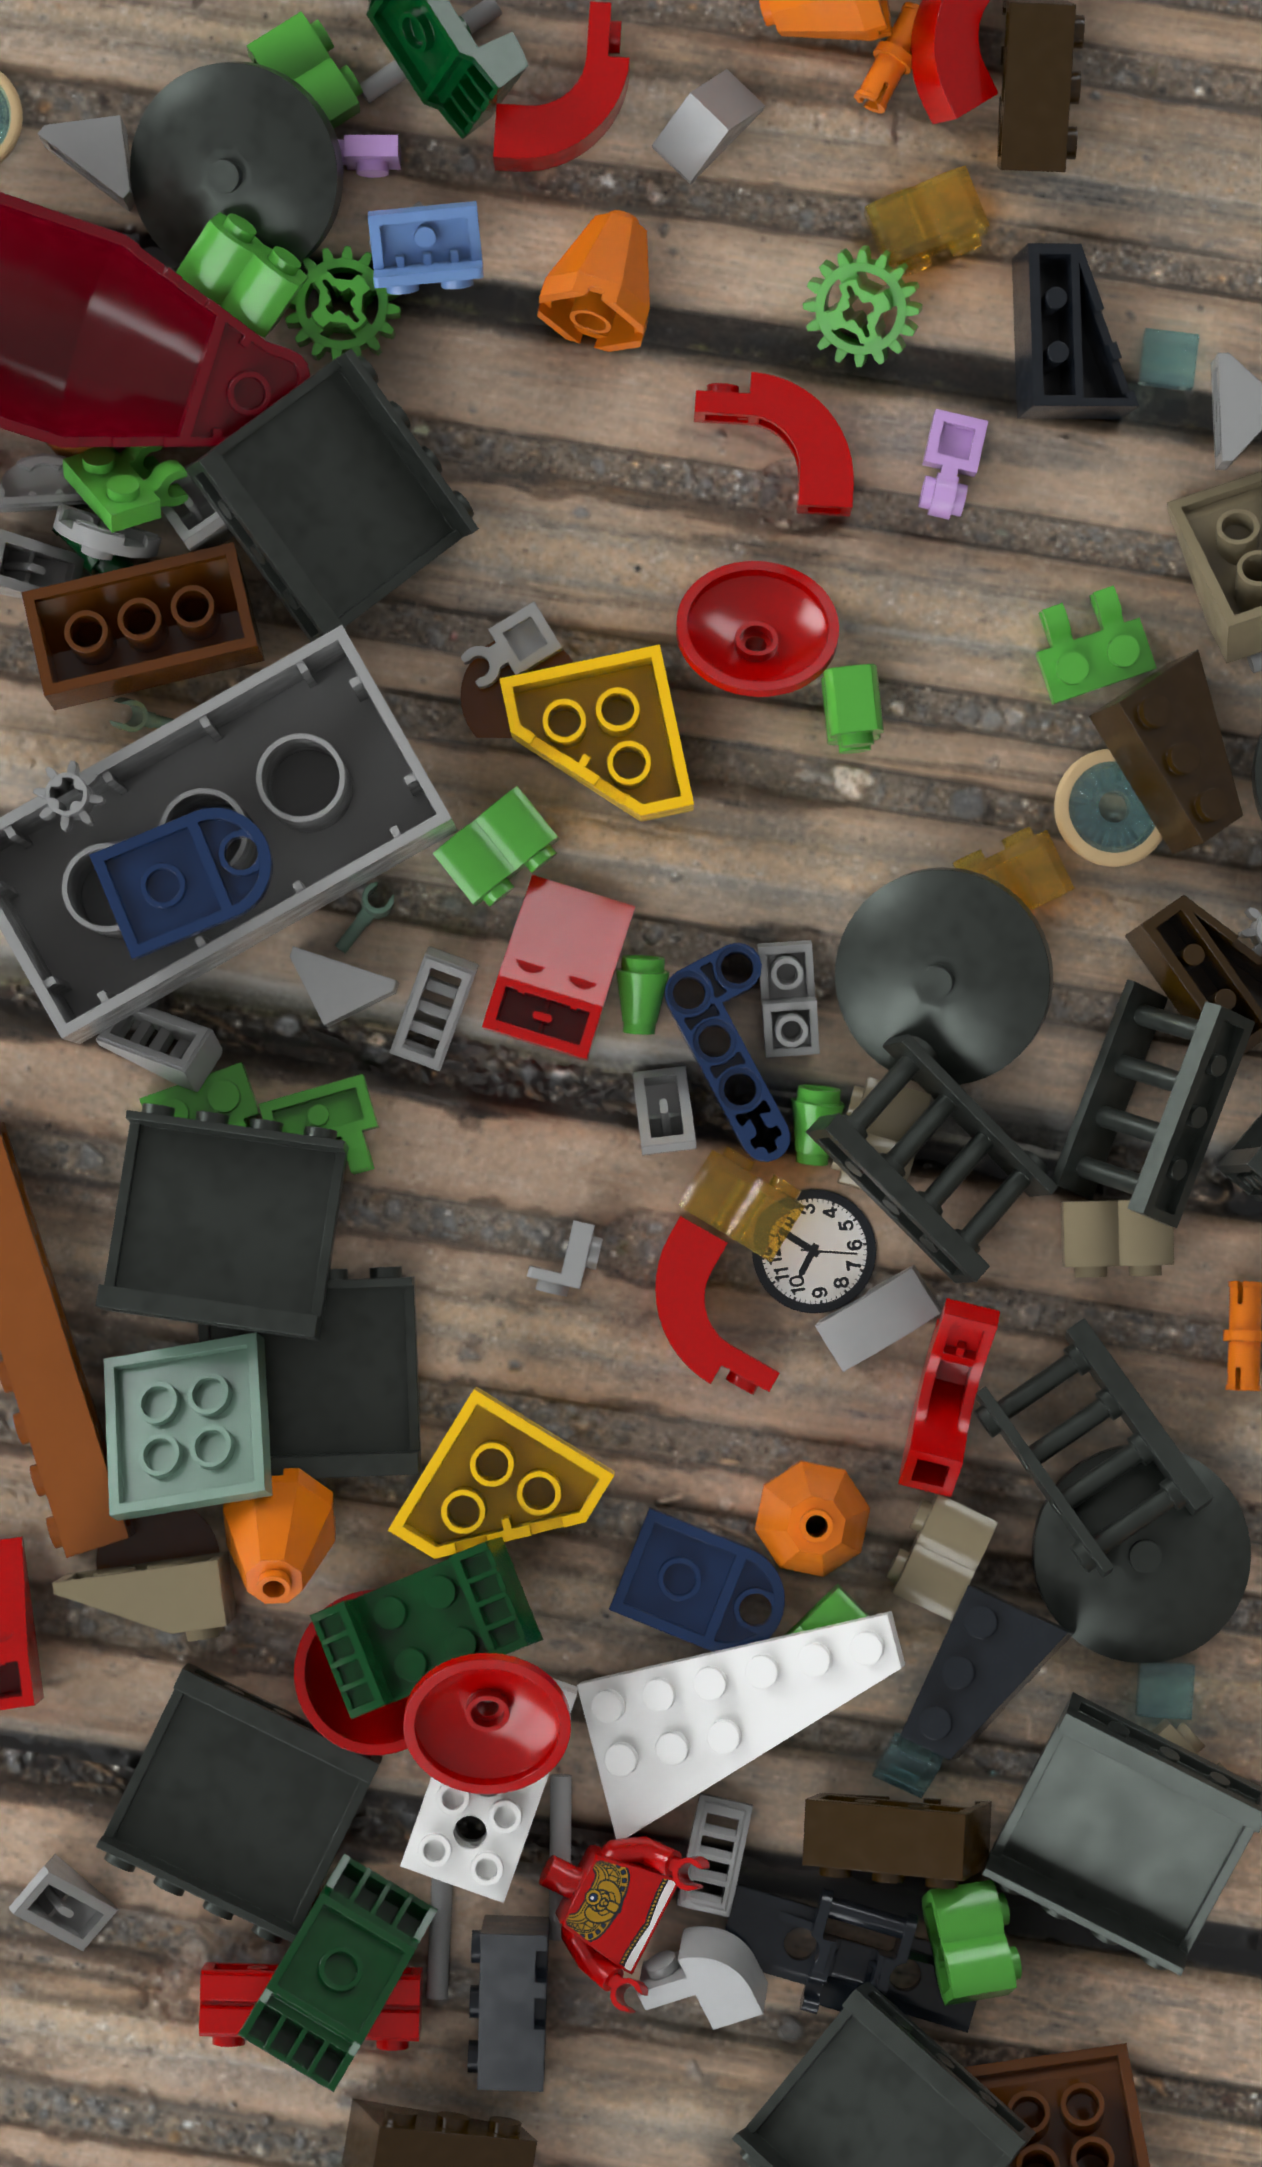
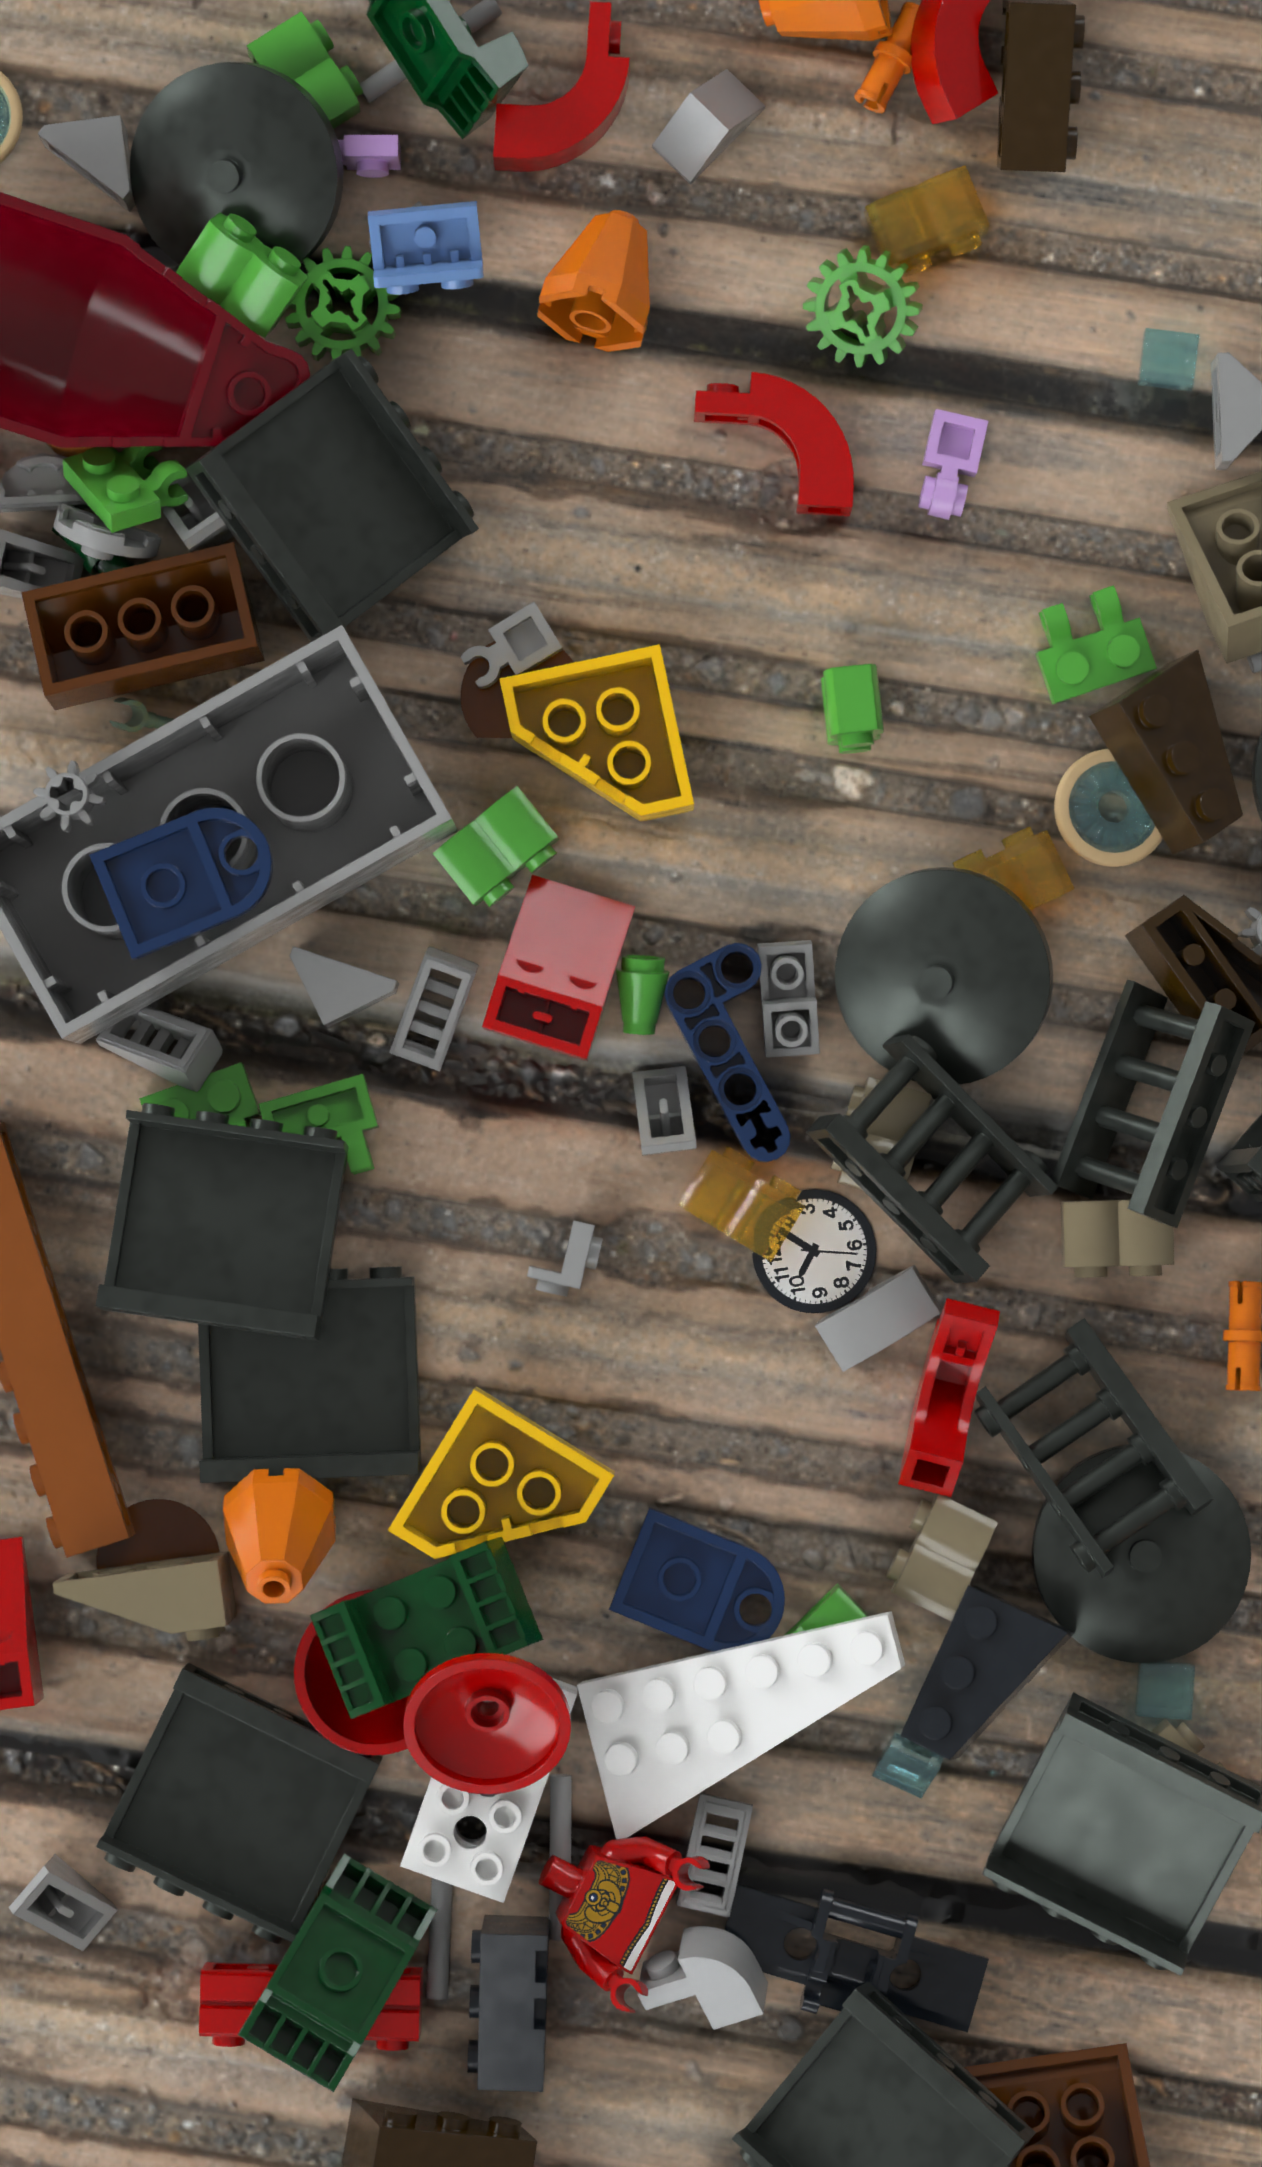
(187, 1427): sand green plate -> none
(364, 918): sand green hand -> none
(680, 1301): red arch -> none
(763, 610): red dish -> none
(802, 1493): orange cone -> none
(806, 1108): bright green cone -> none
(896, 1838): dark brown wedge -> none
(970, 1942): bright green brick -> none
(1061, 339): black wedge -> none

